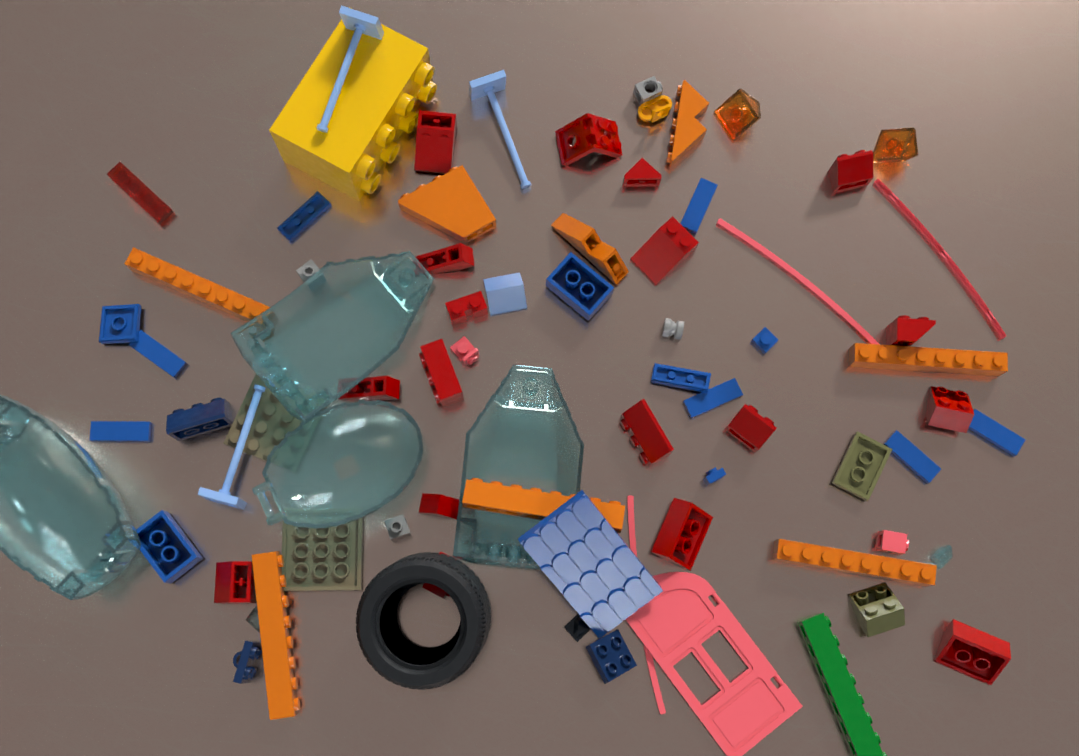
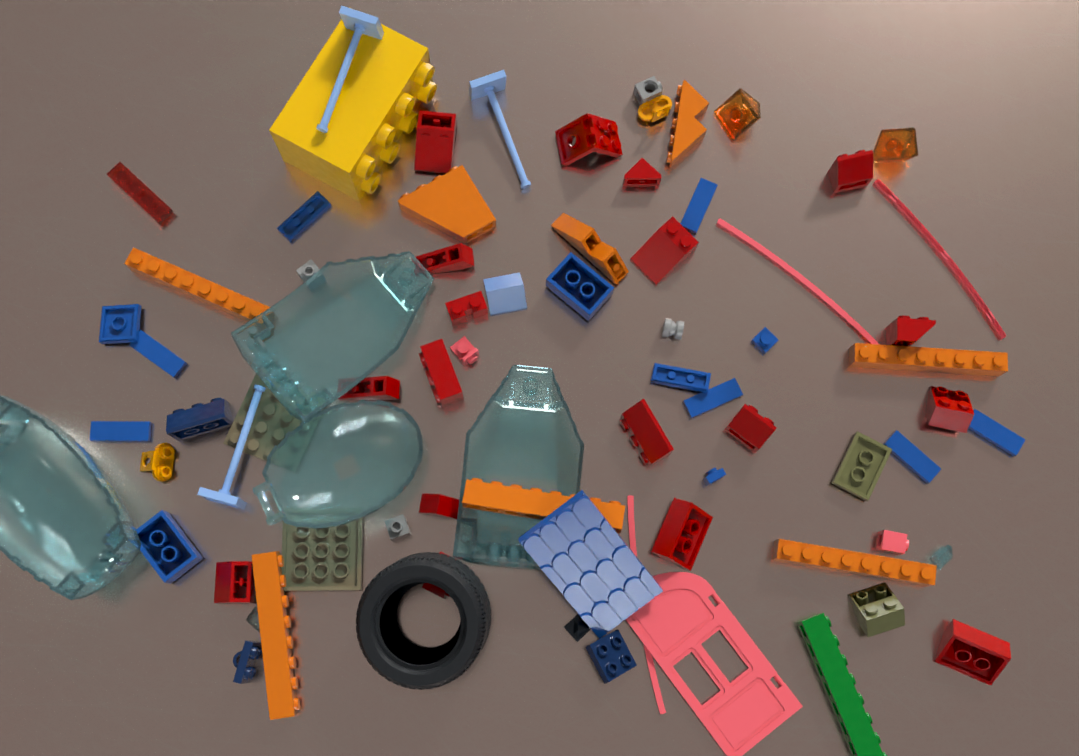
(160, 462): none -> light orange bracket

